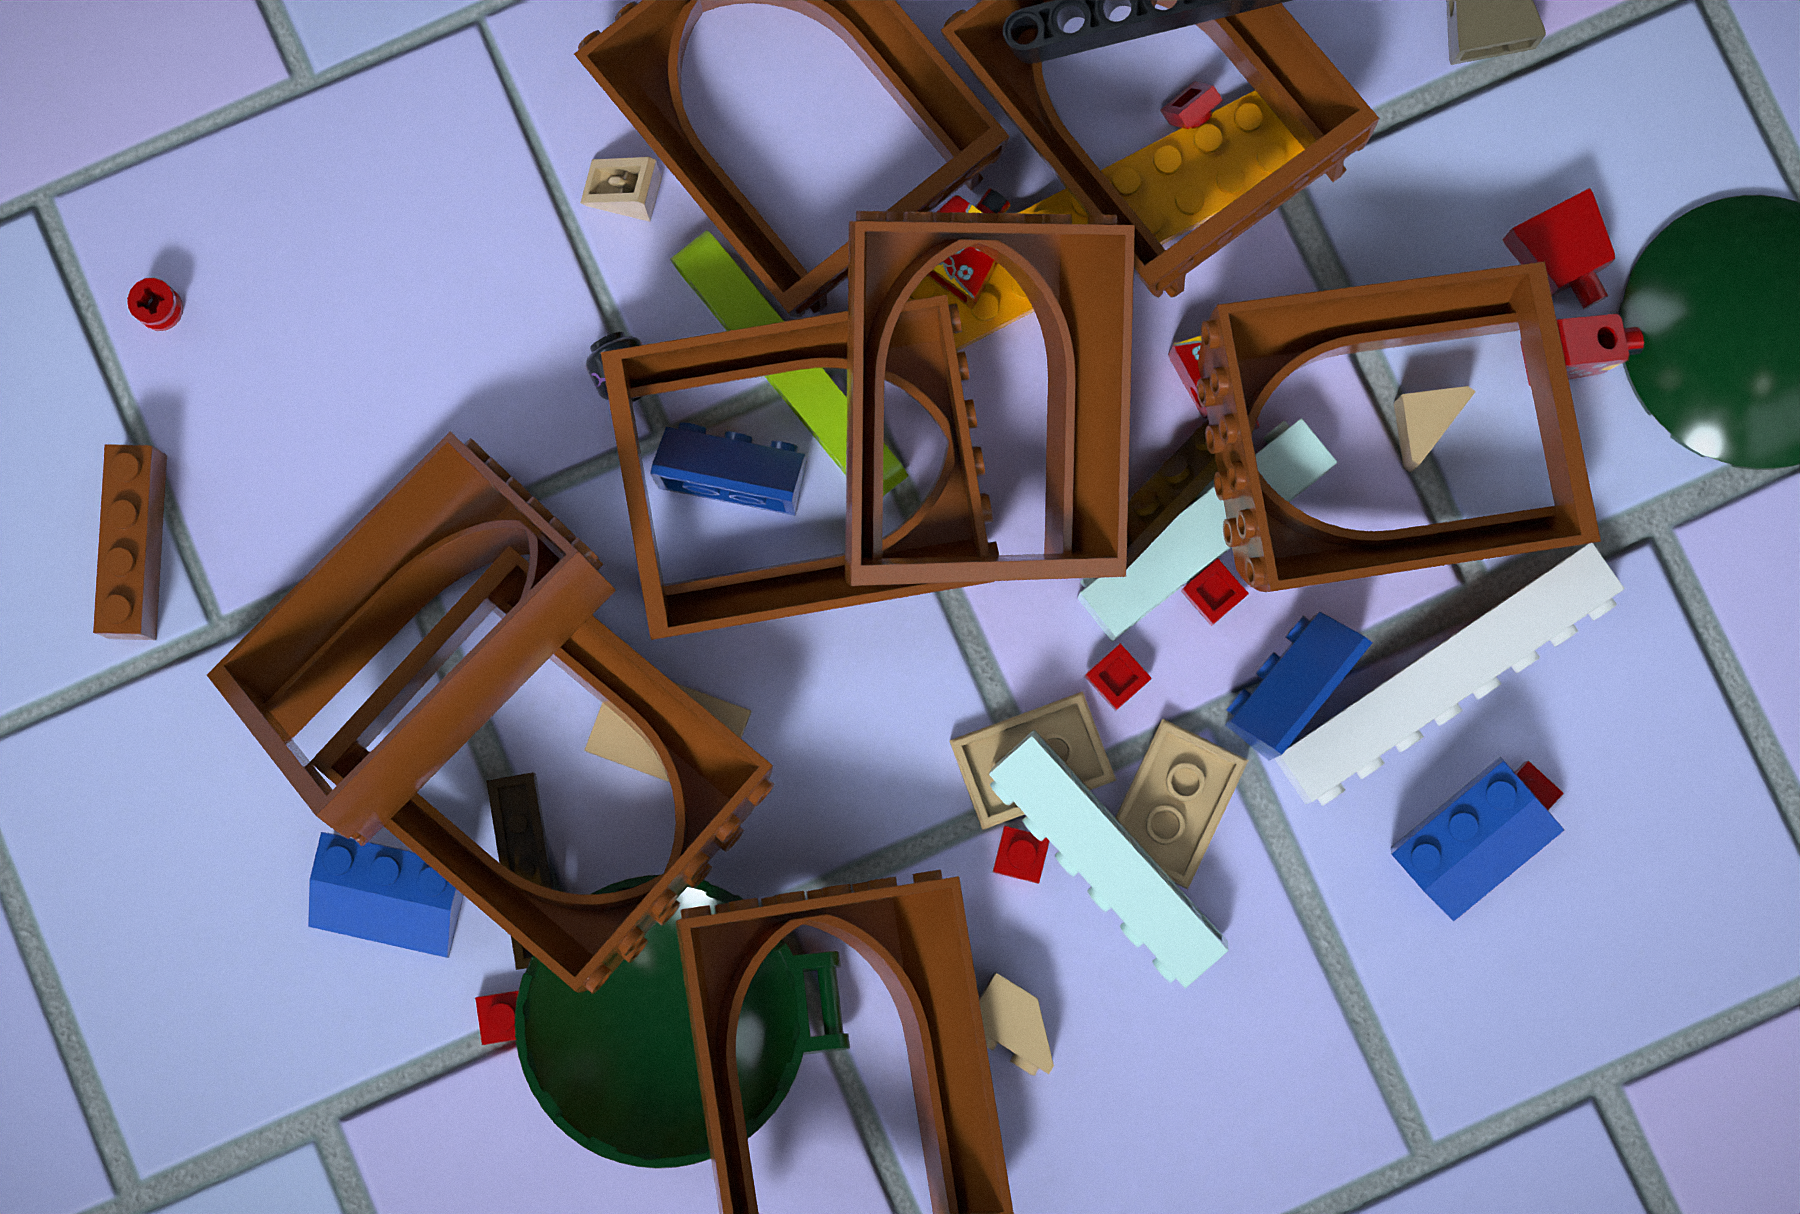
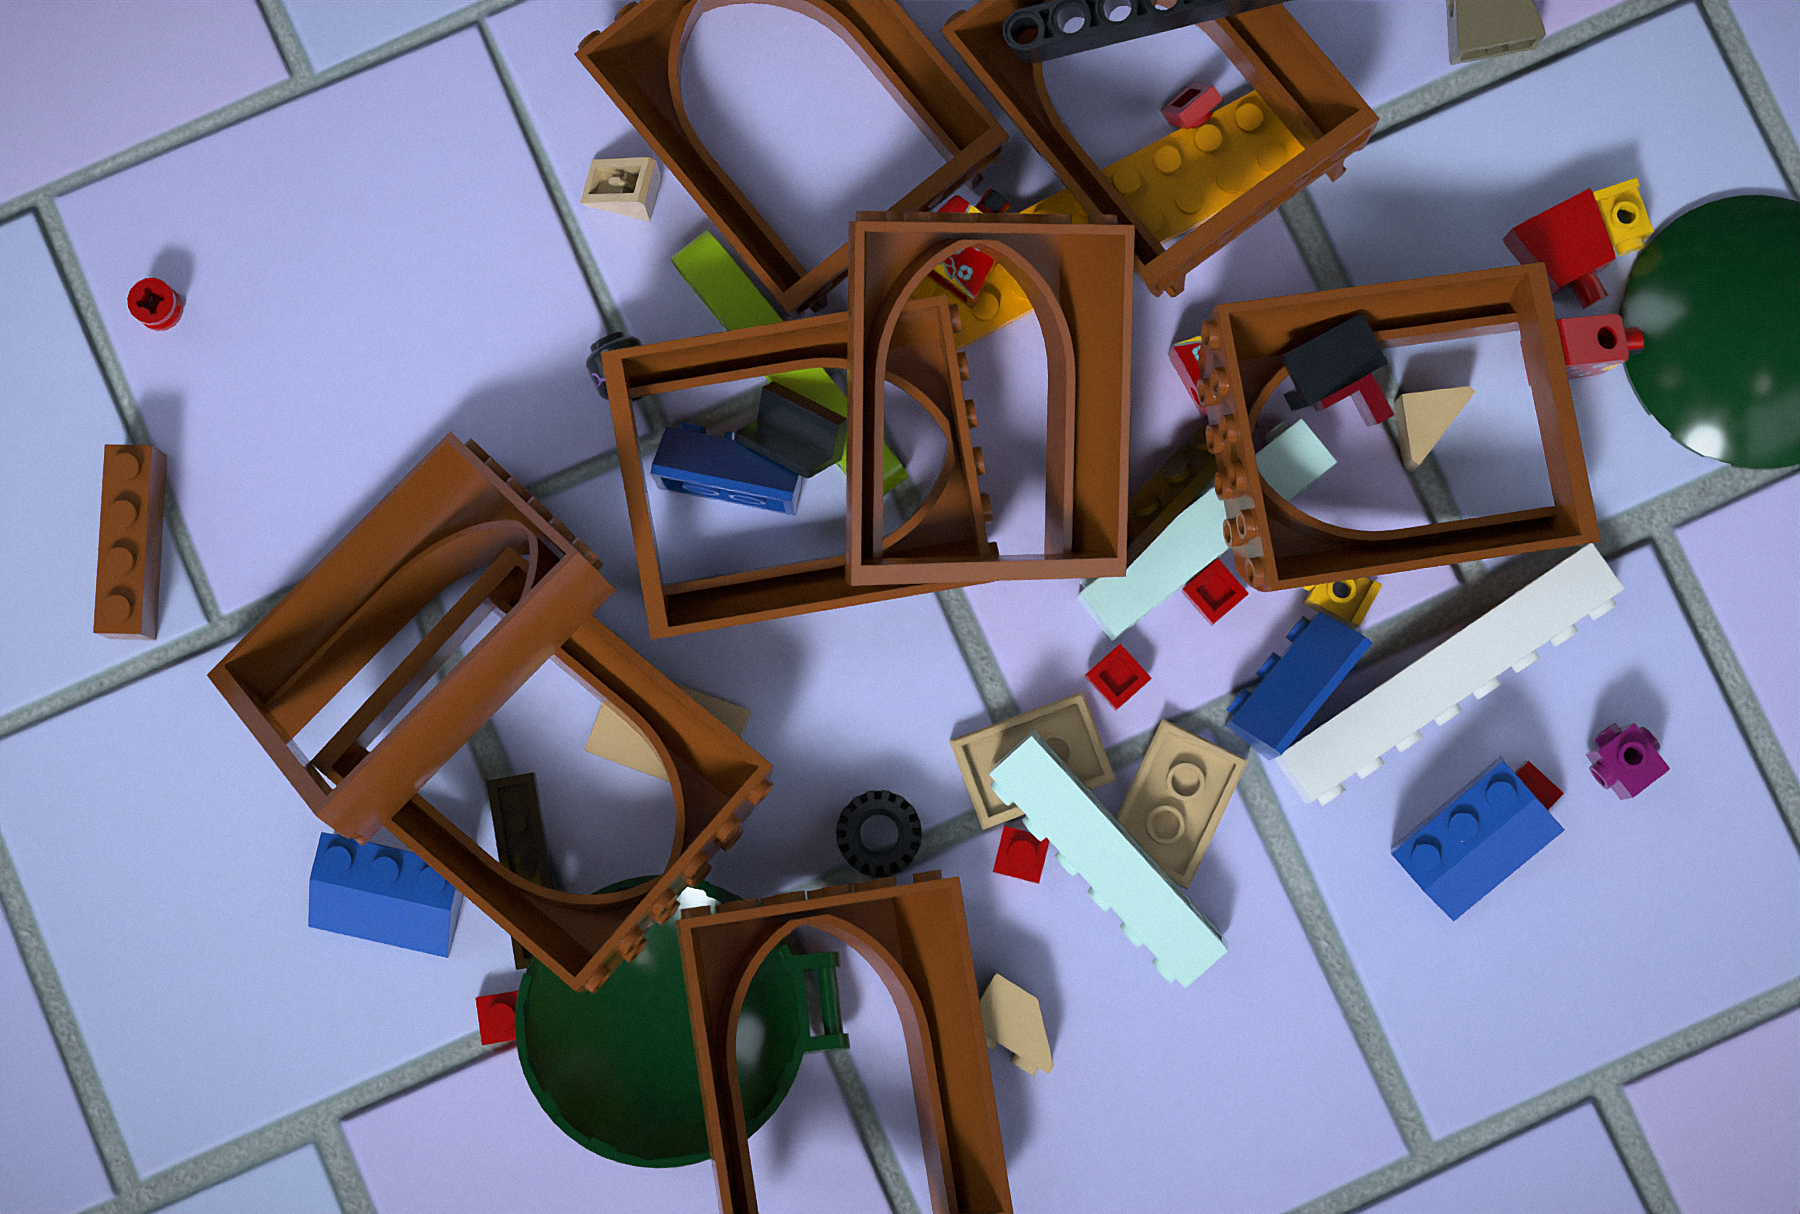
(795, 432): none -> black panel
(879, 803): none -> black tyre
(1331, 362): none -> black panel
(1346, 610): none -> yellow brick
(1366, 397): none -> dark red panel
(1625, 198): none -> yellow brick
(1641, 761): none -> magenta brick

